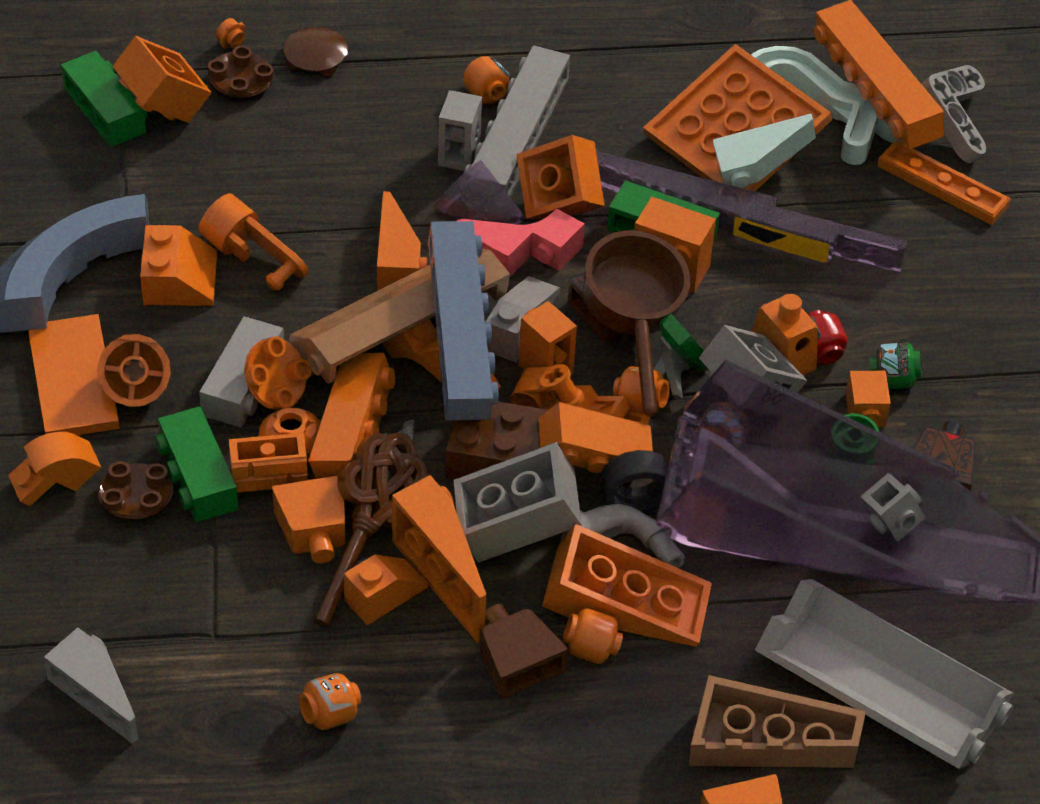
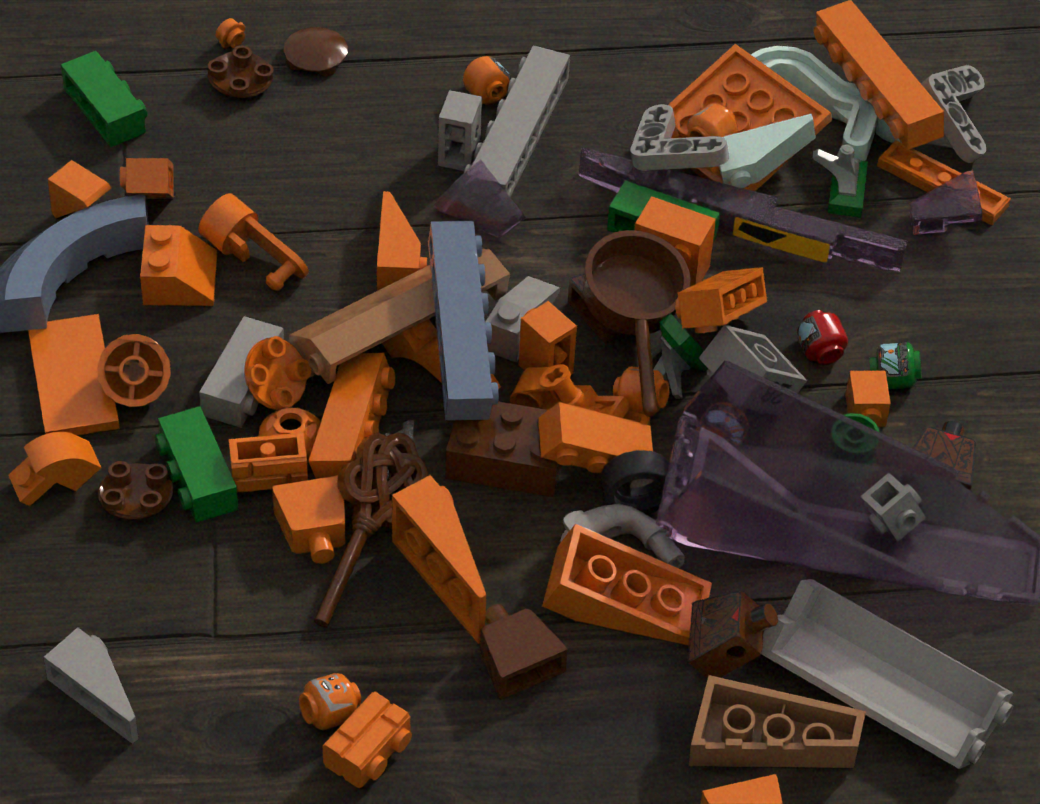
(74, 189): none -> orange slope
(148, 177): none -> orange brick
(161, 80): orange brick -> none
(367, 740): none -> orange brick
(381, 586): orange slope -> none
(517, 502): light grey brick -> none
(550, 241): coral arch -> none
(560, 177): orange slope -> none
(592, 636): orange head -> none
(657, 150): none -> light grey beam
(712, 121): none -> orange head
(720, 299): none -> orange brick
(727, 632): none -> reddish brown torso
(790, 331): orange torso -> none
(847, 181): none -> piece
(947, 204): none -> slope

